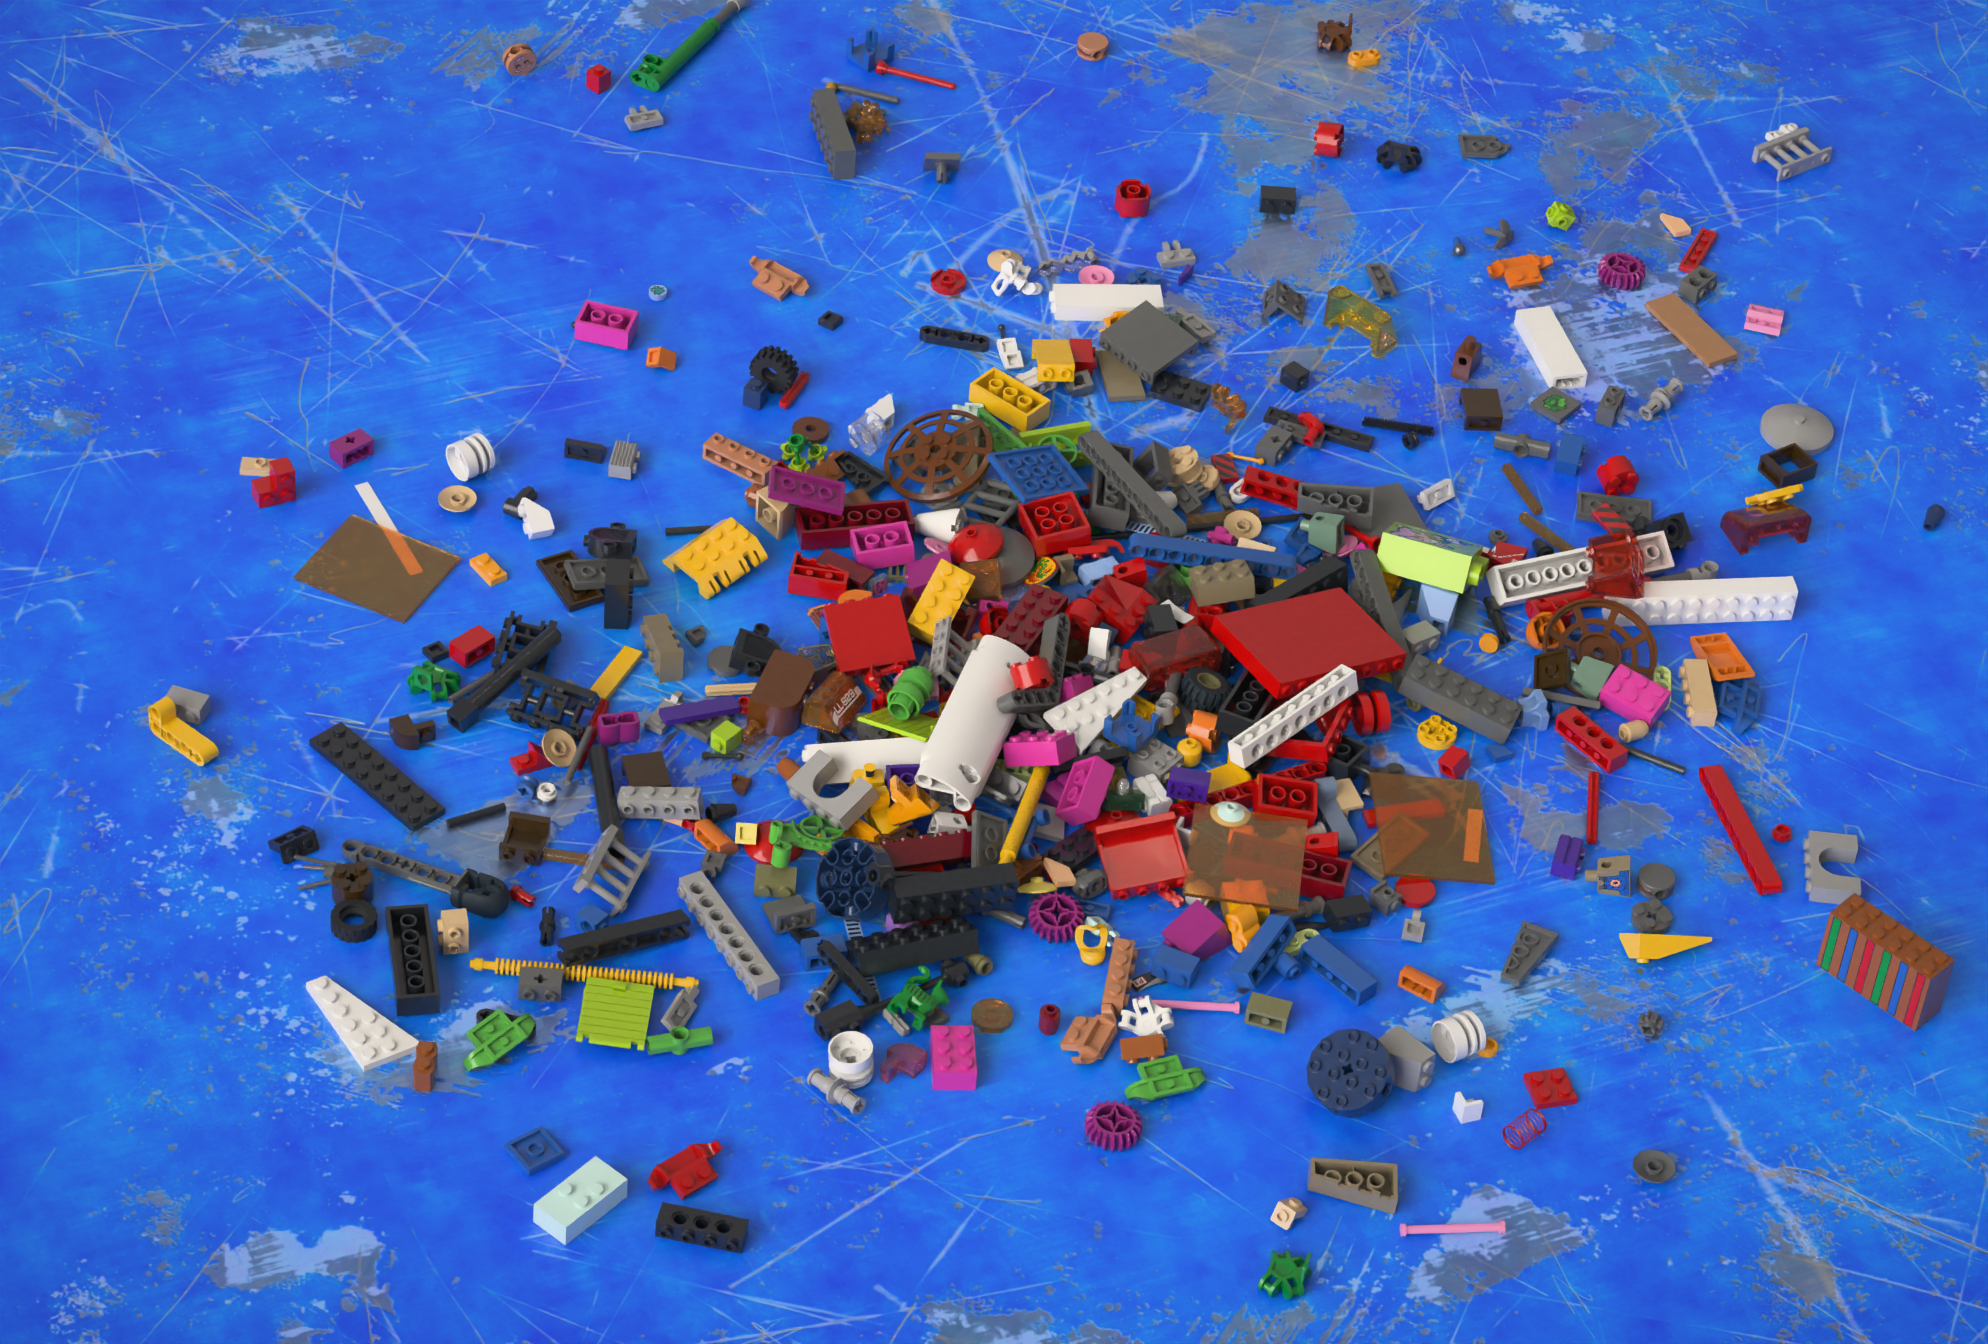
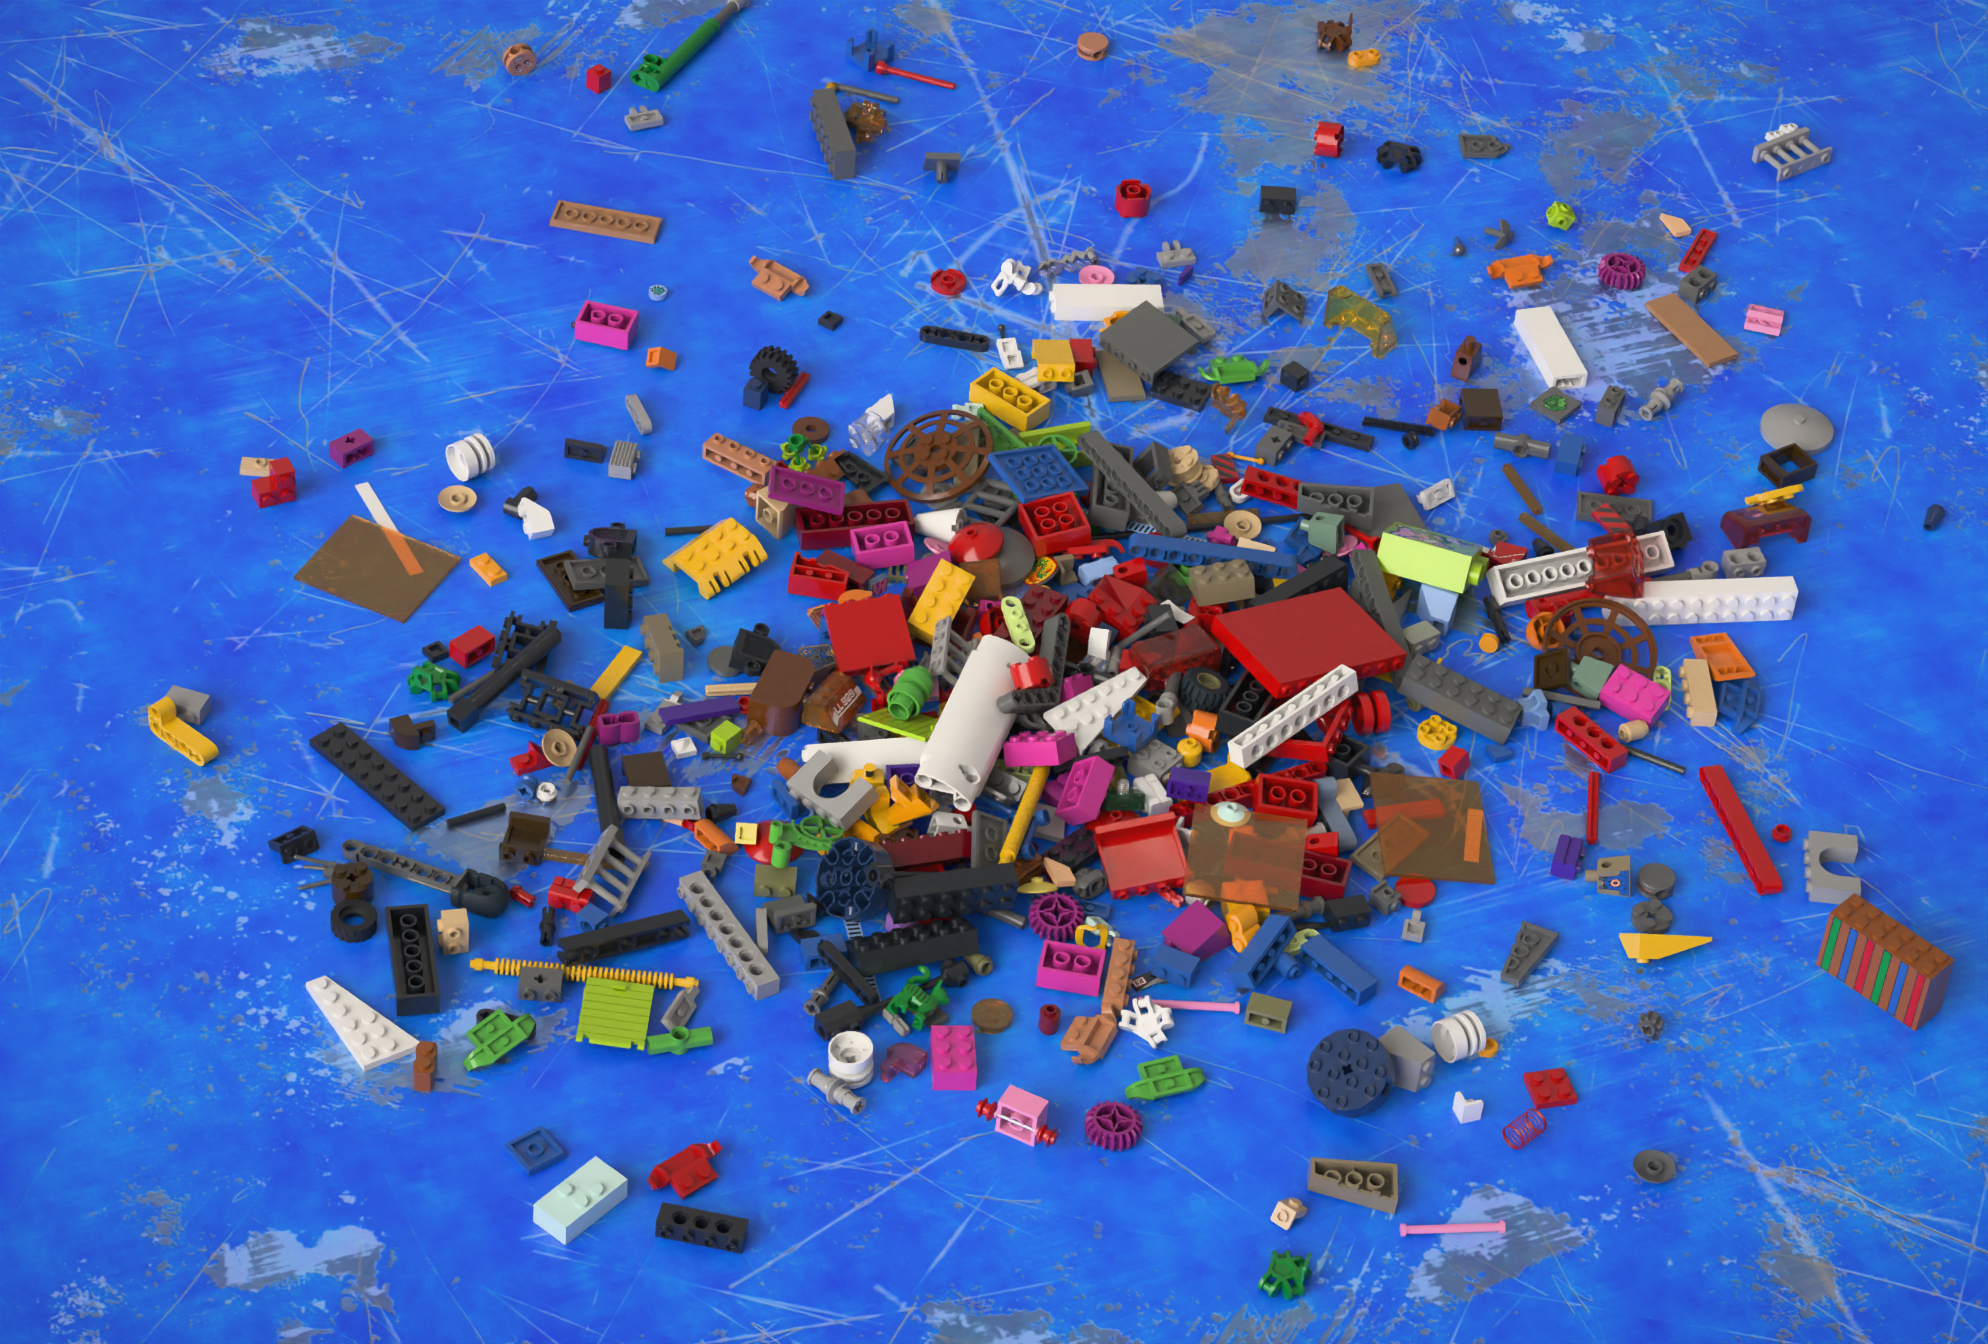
(564, 897): none -> red brick
(606, 222): none -> medium nougat tile
(638, 414): none -> light grey beam
(683, 748): none -> white tile
(761, 930): none -> light grey beam
(792, 808): none -> blue panel
(820, 910): none -> black piece
(999, 256): tan dish -> none
(1017, 624): none -> yellowish green plate
(1020, 1116): none -> bright pink brick
(1070, 968): none -> dark pink brick
(1143, 1046): dark orange brick -> none
(1144, 630): none -> dark grey bar
(1233, 369): none -> bright green plate
(1444, 415): none -> dark orange window
(1743, 563): none -> light grey brick

